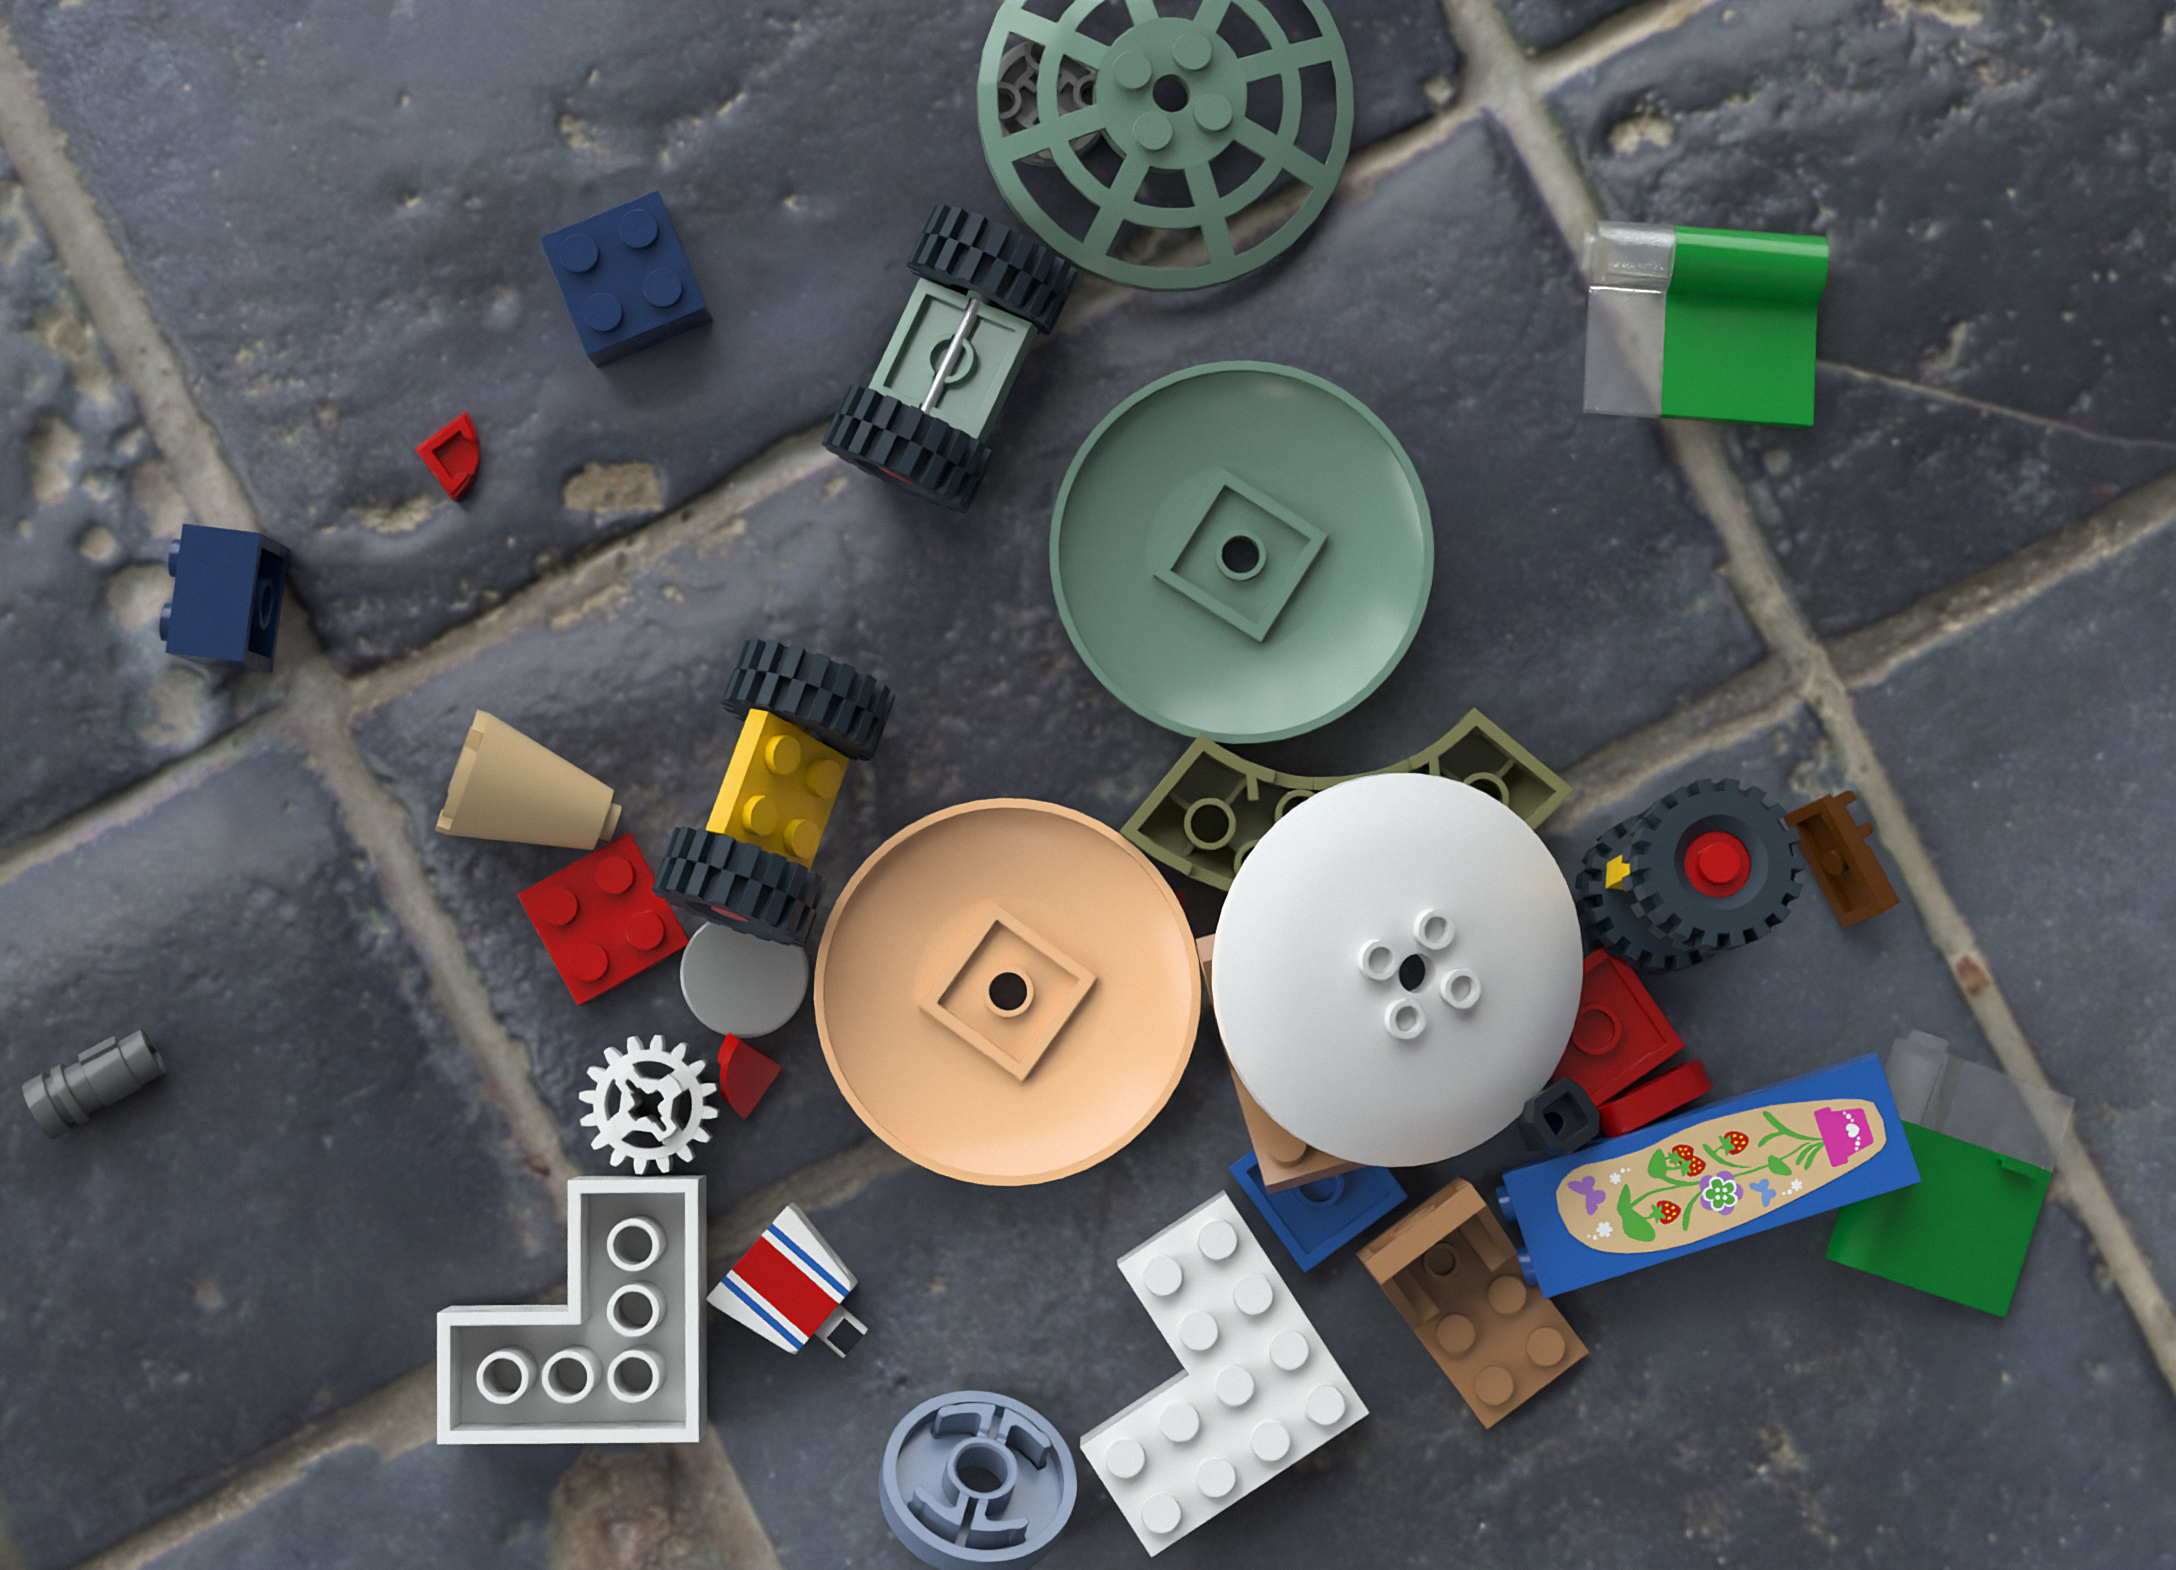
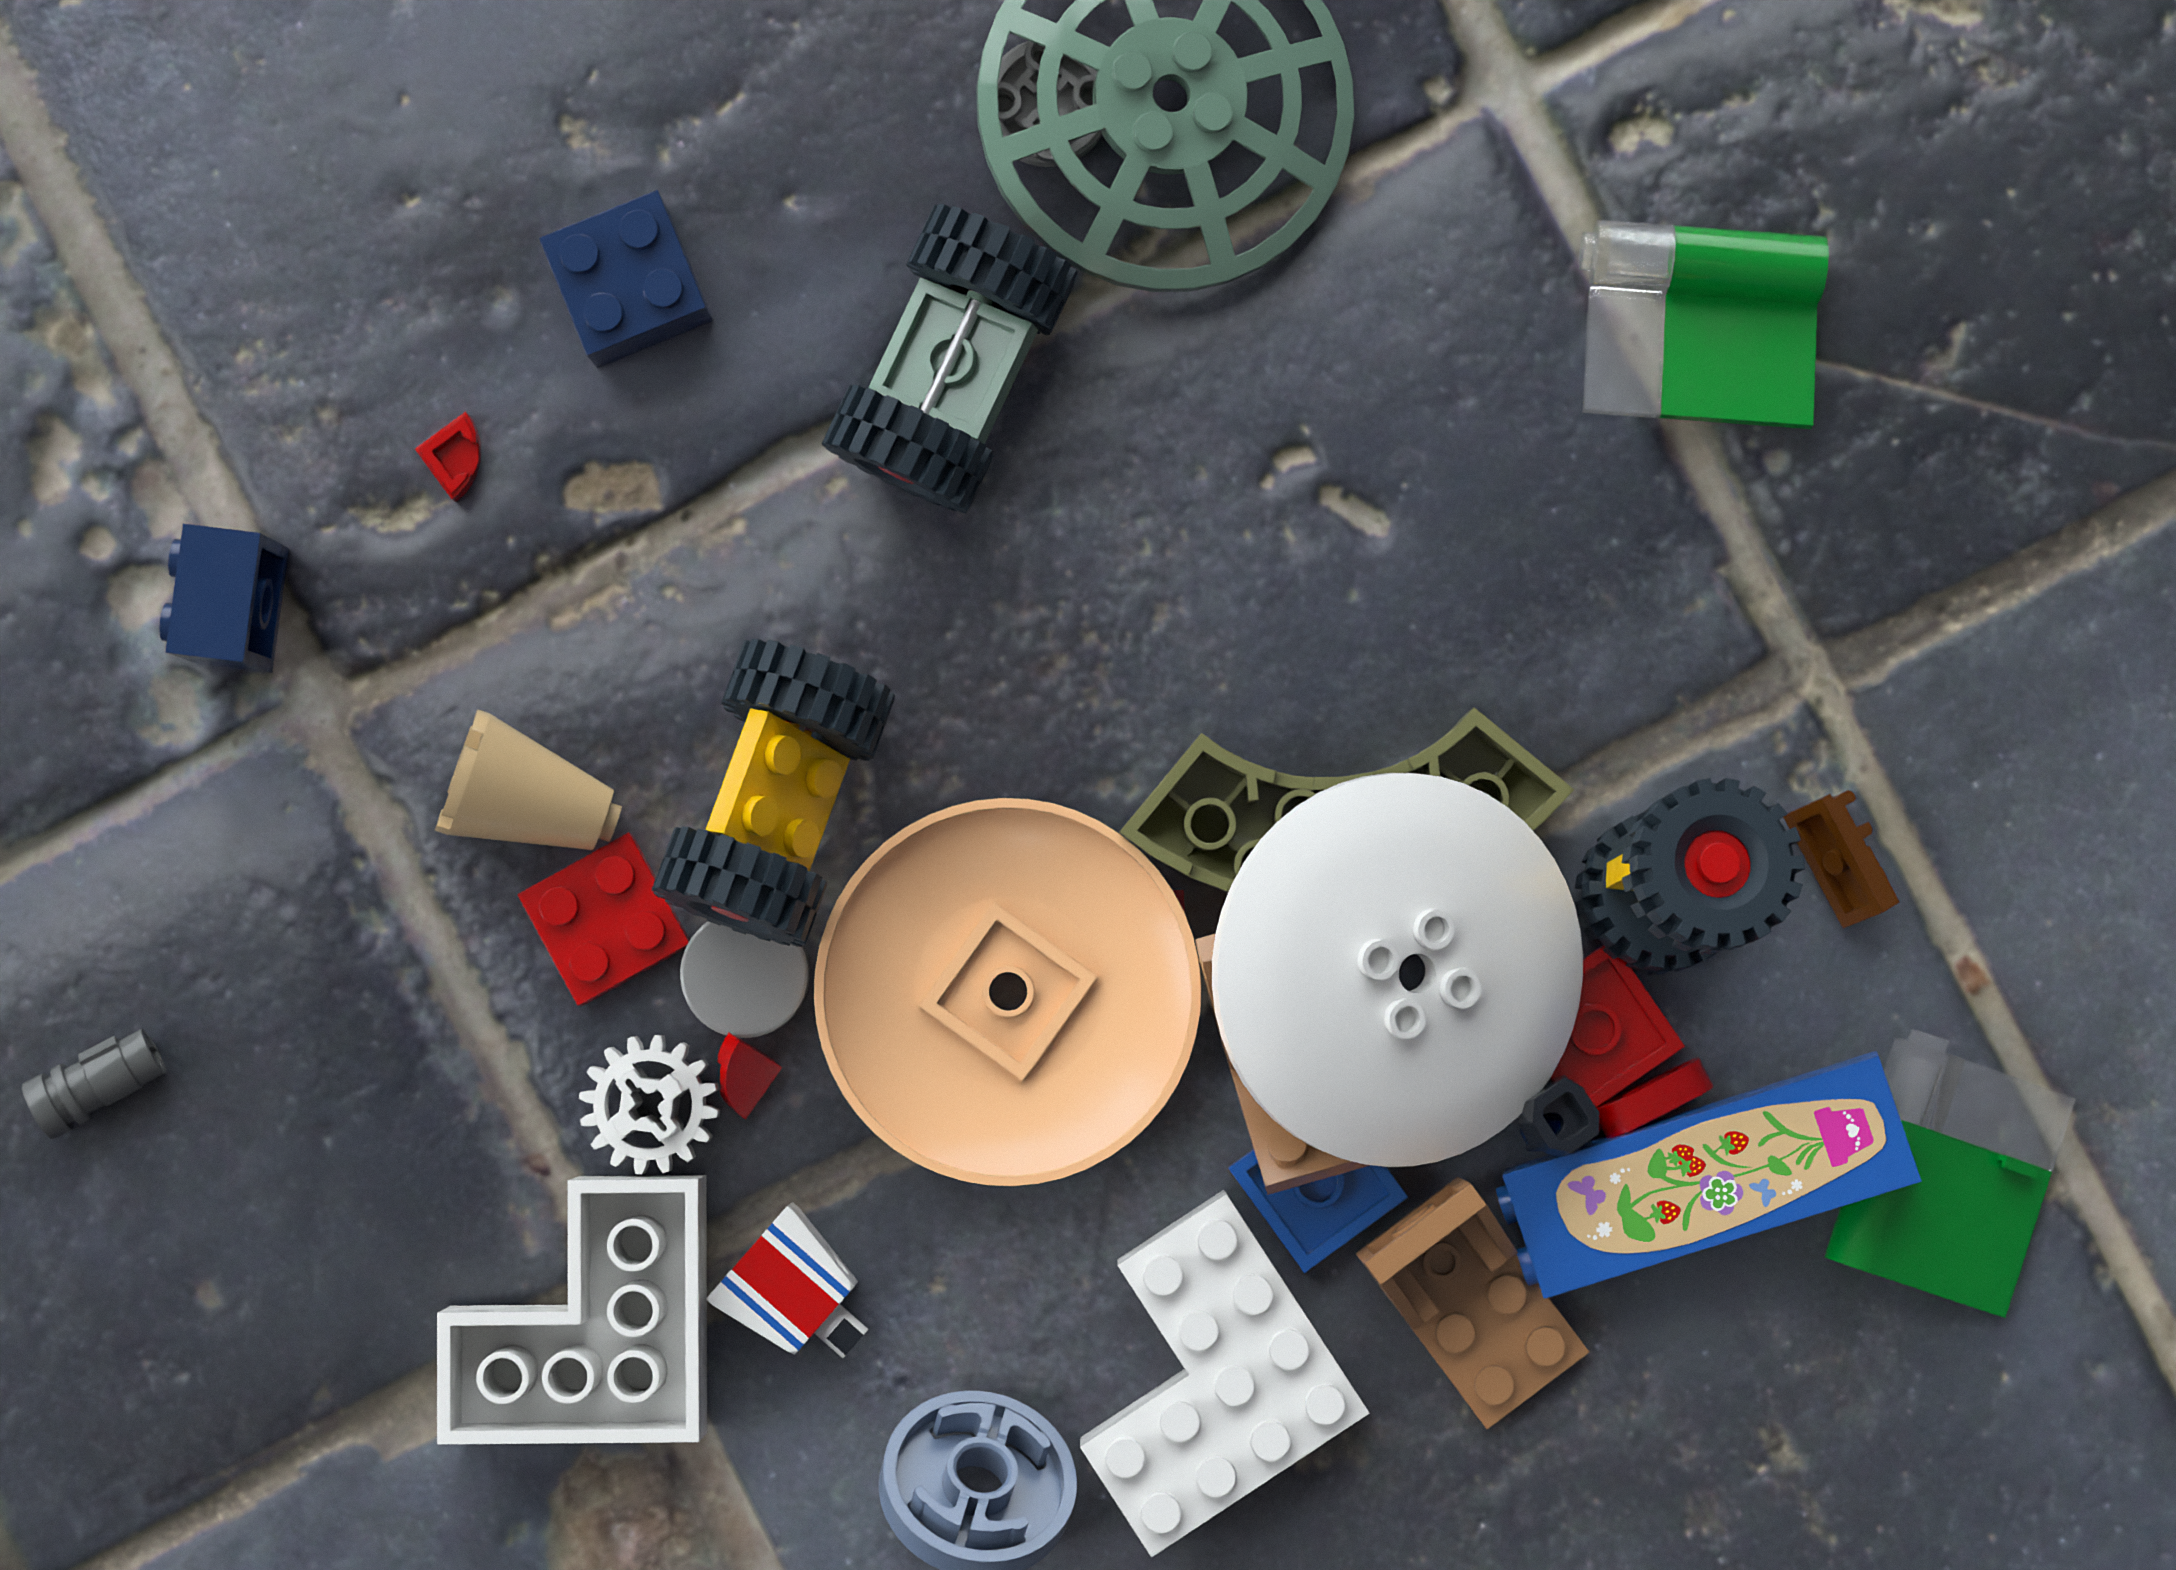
(1257, 460): sand green dish -> none

